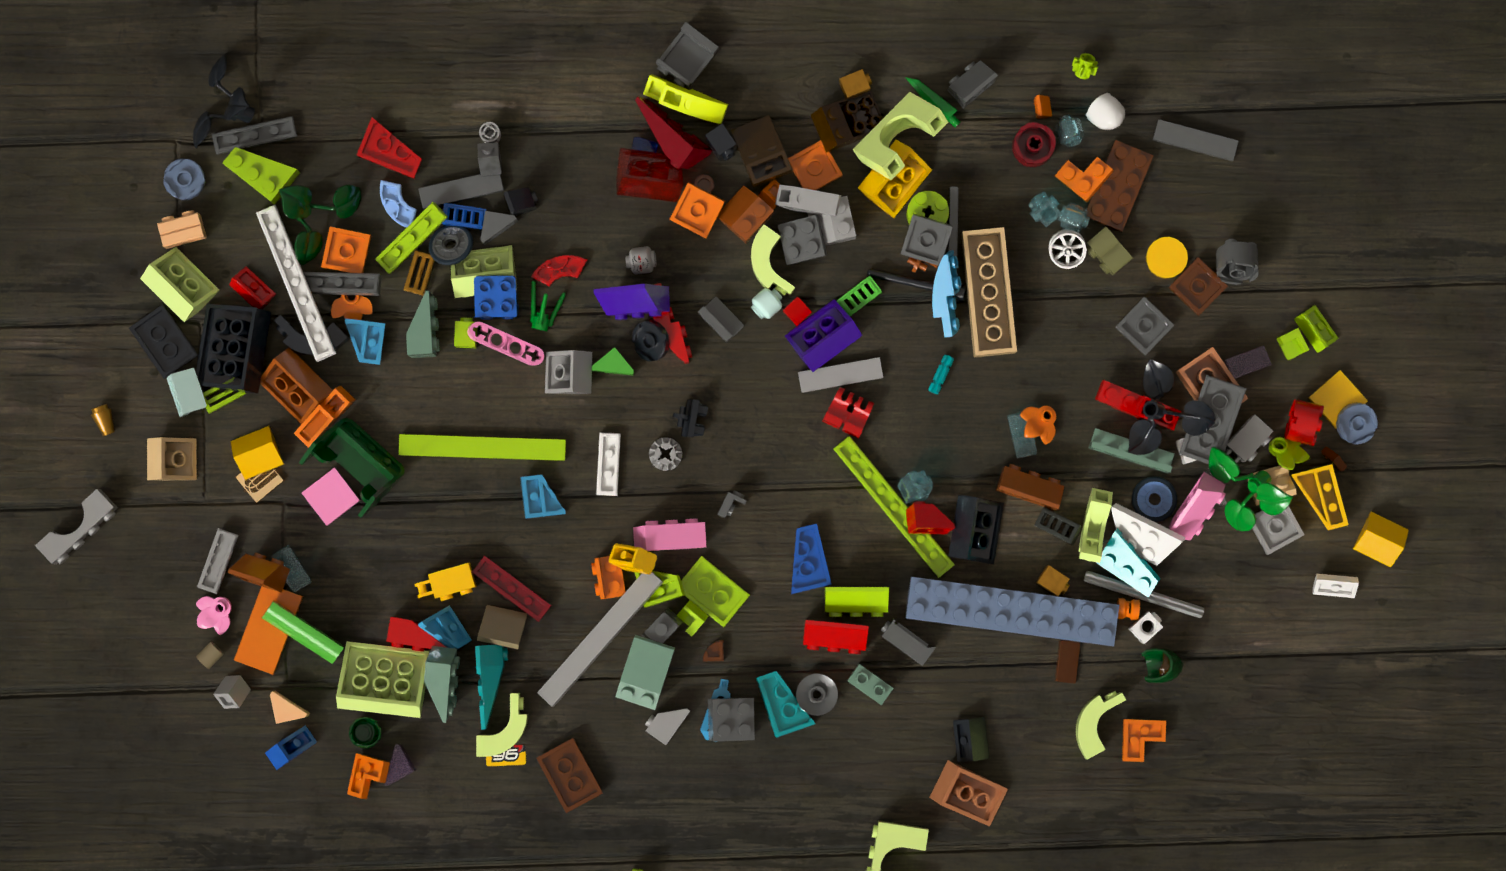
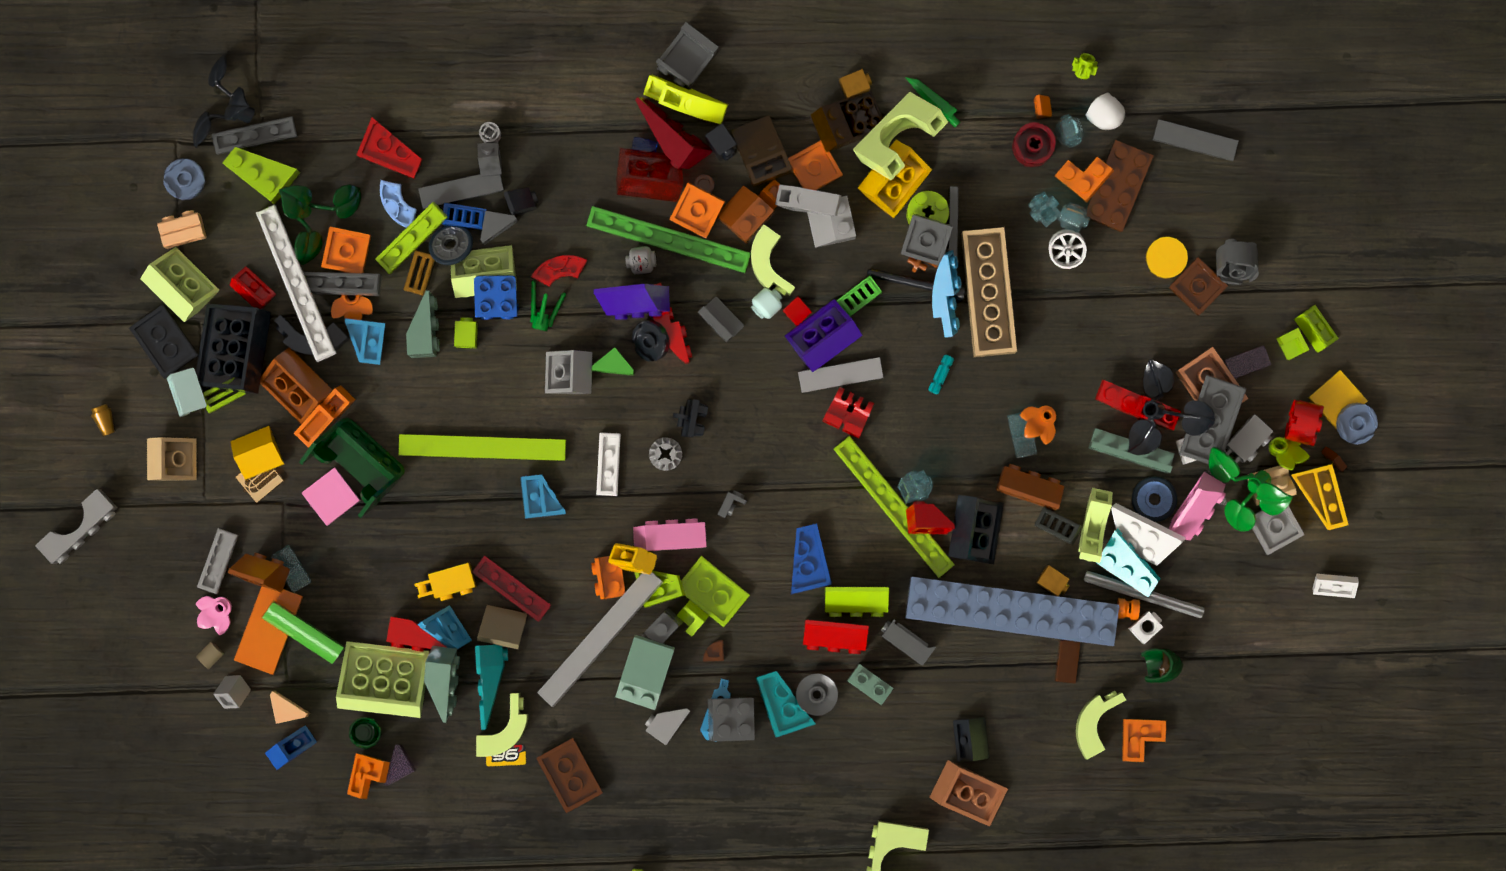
(507, 340): bright pink beam -> none
(668, 239): none -> bright green tile
(802, 240): dark grey plate -> none
(972, 83): dark grey slope -> none
(1108, 251): olive brick -> none
(1144, 326): dark grey plate -> none
(1381, 539): yellow slope -> none

